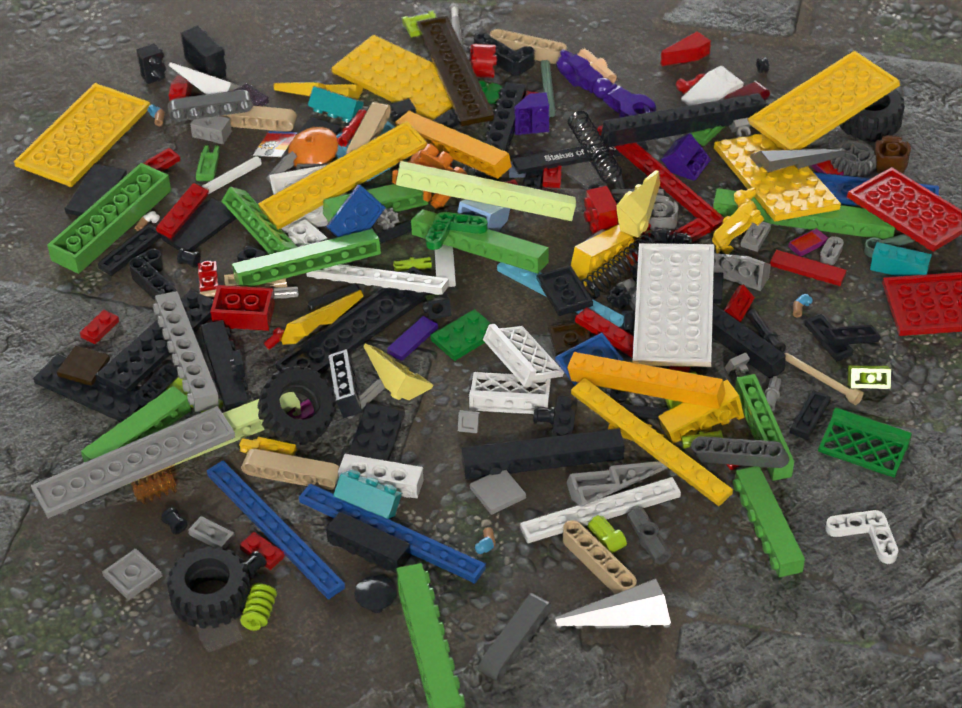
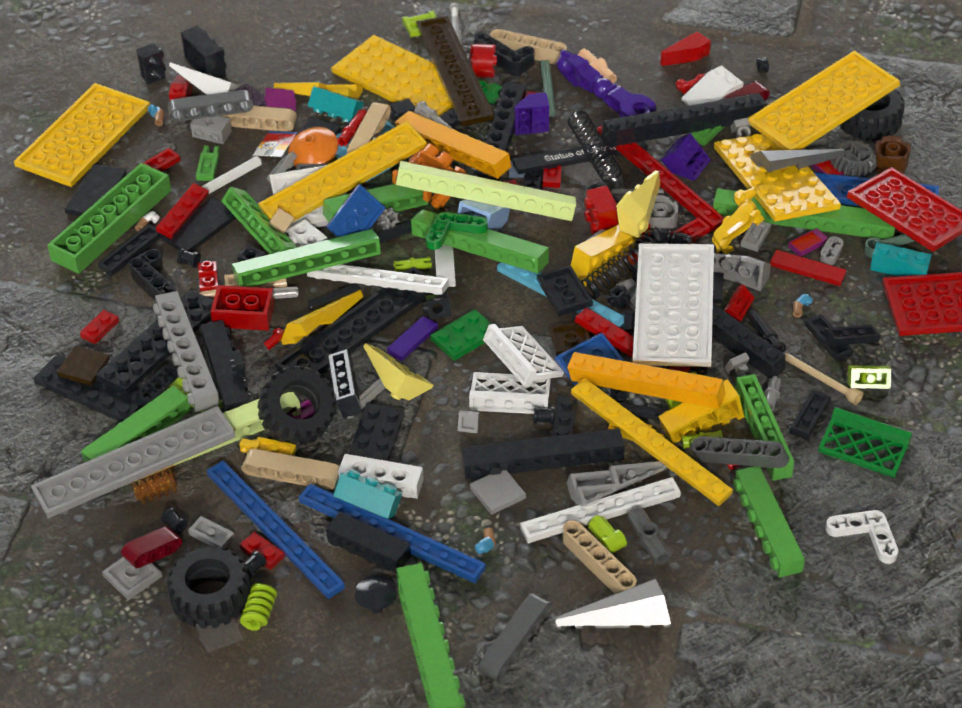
(151, 547): none -> dark red beam
(280, 98): none -> magenta piece
(281, 220): none -> tan tile
(424, 111): none -> light grey pin

